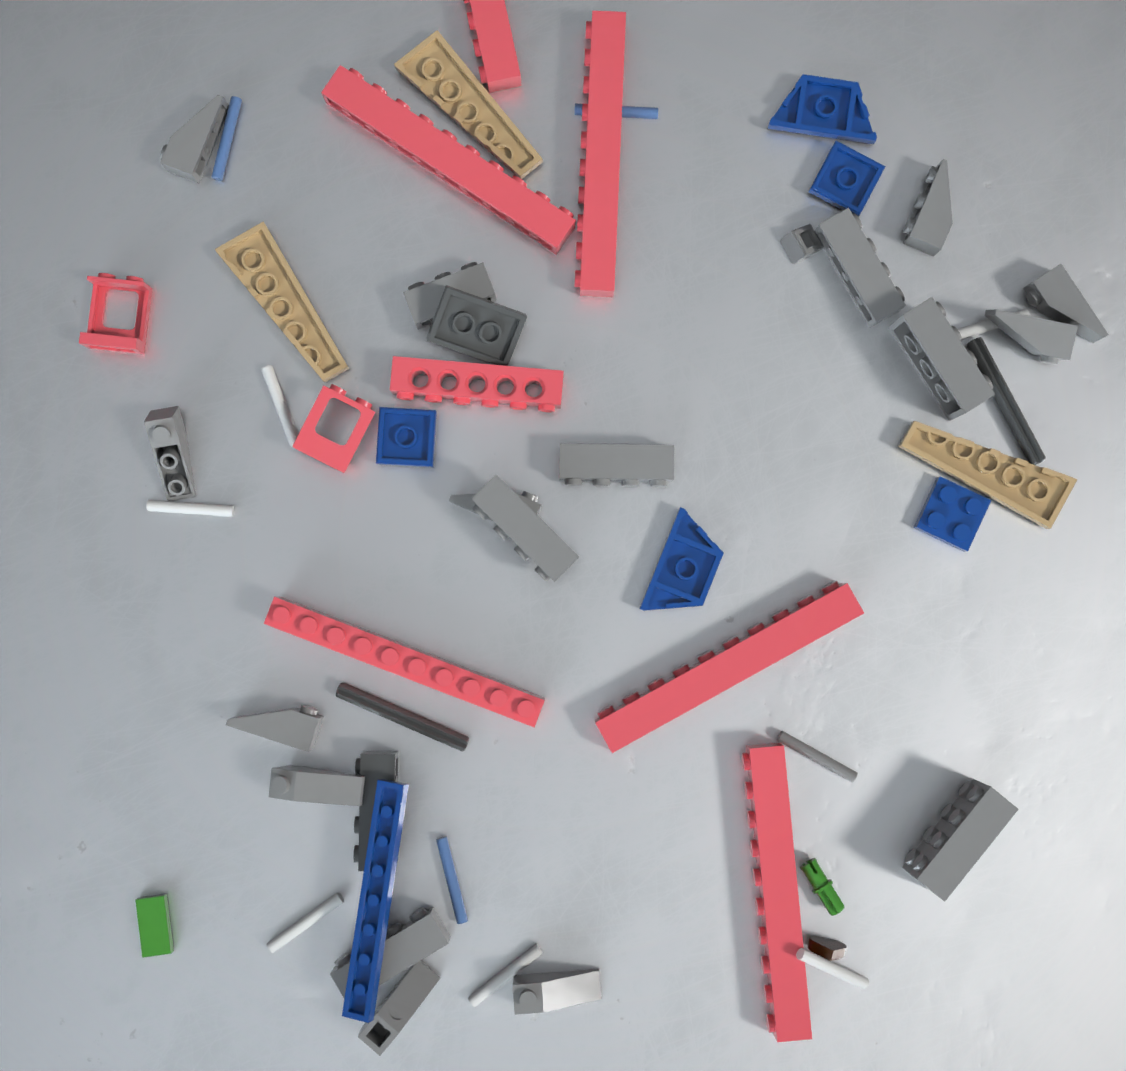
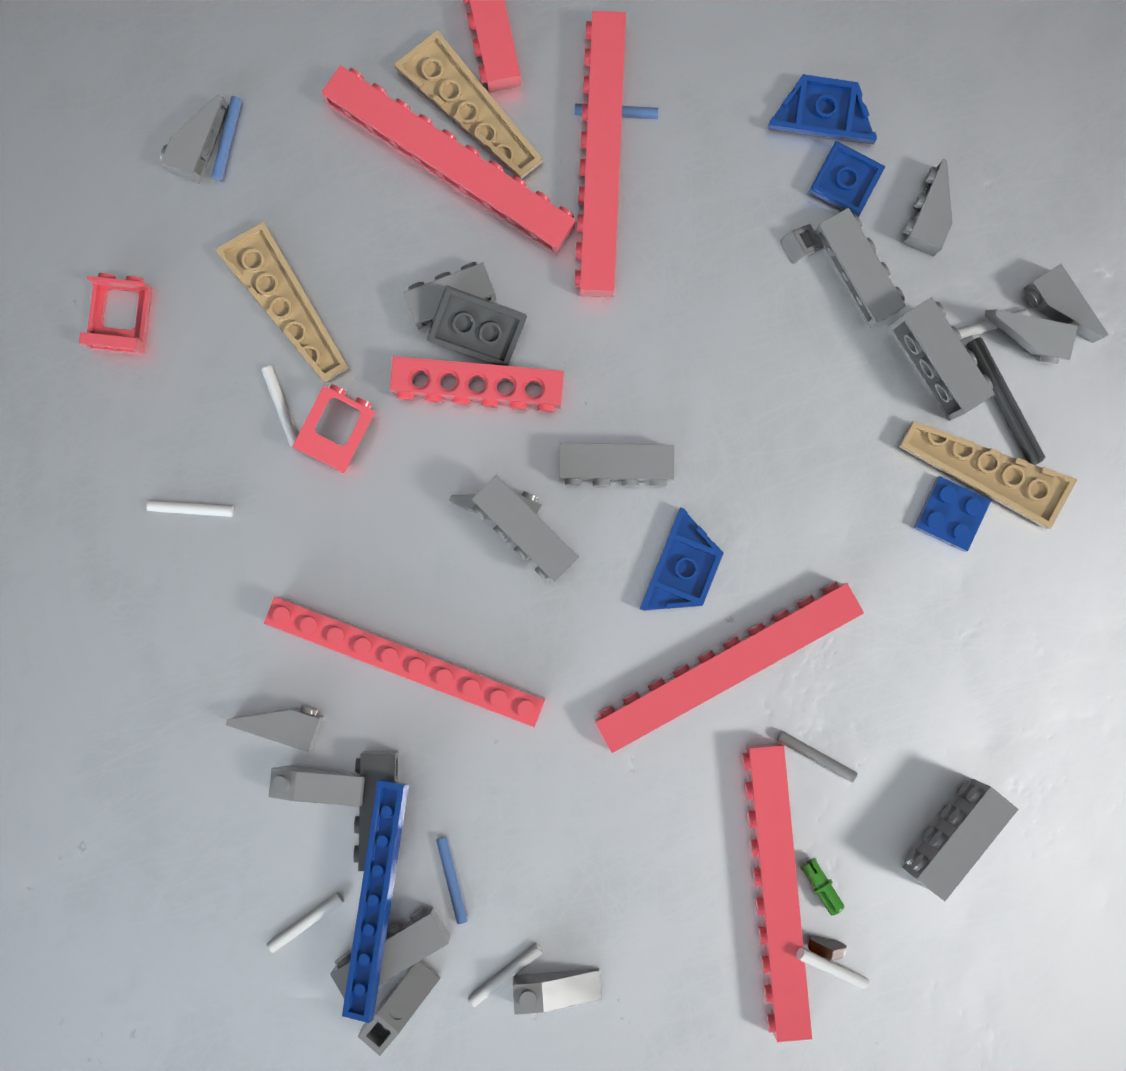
(154, 925): bright green tile -> none
(171, 451): light grey slope -> none
(402, 716): dark grey axle -> none
(406, 437): blue plate -> none

